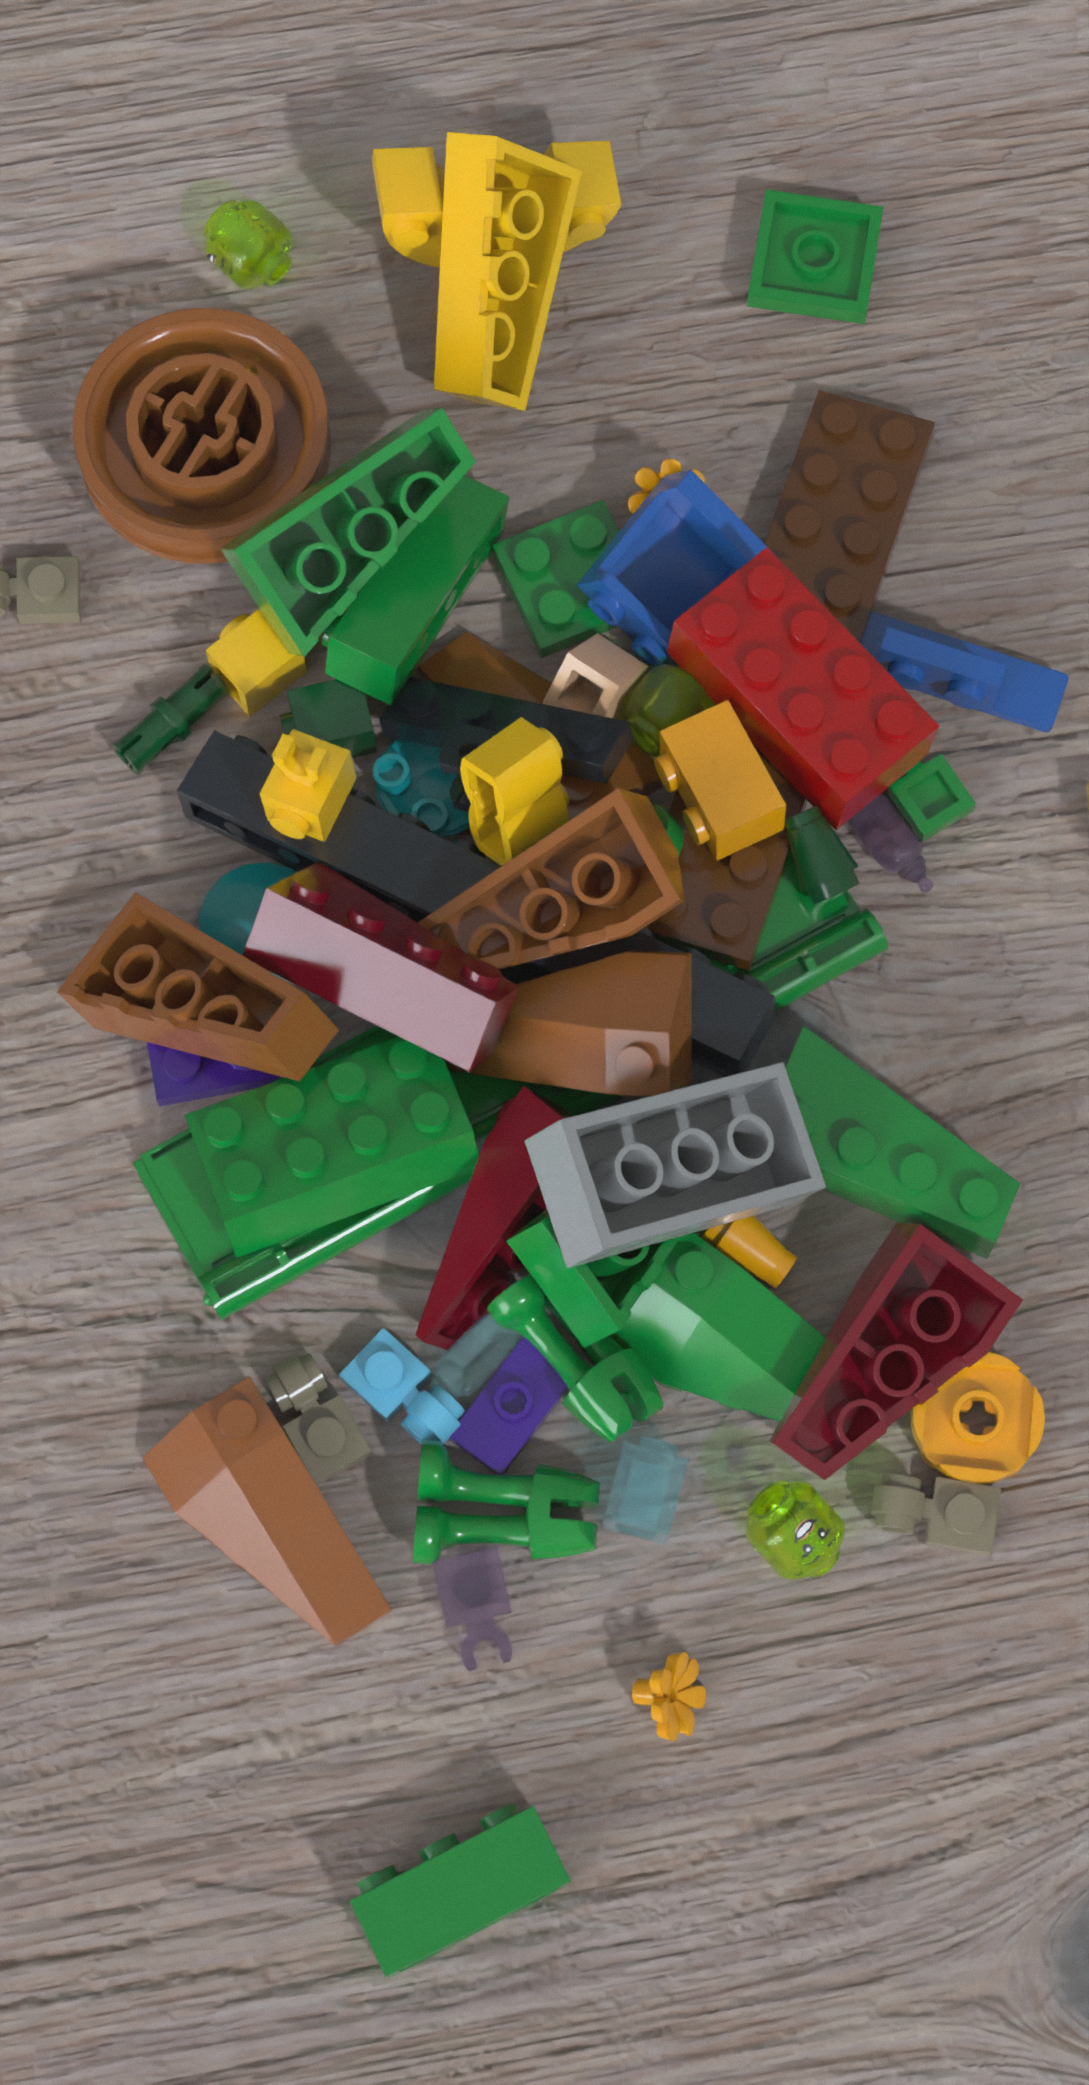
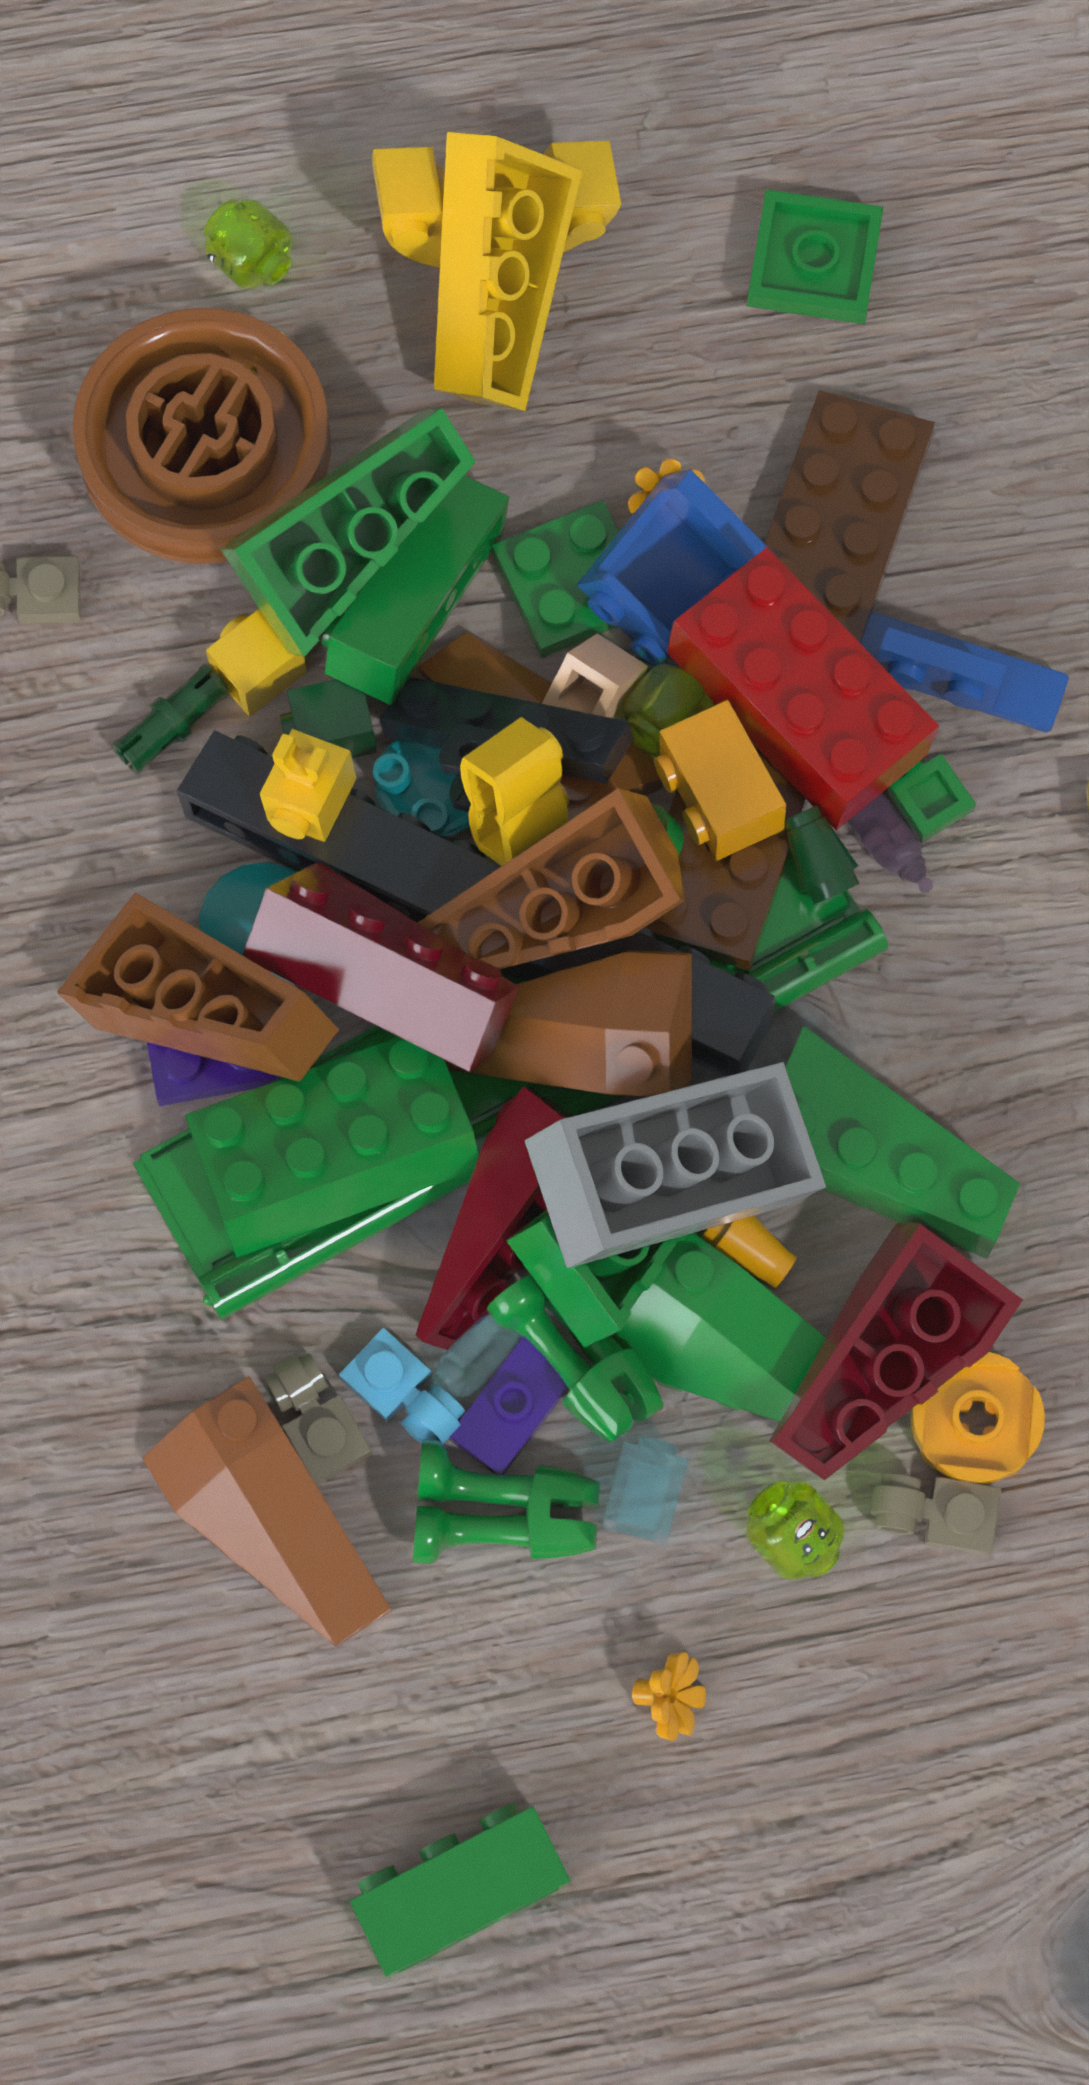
(474, 1593): clear purple plate -> none

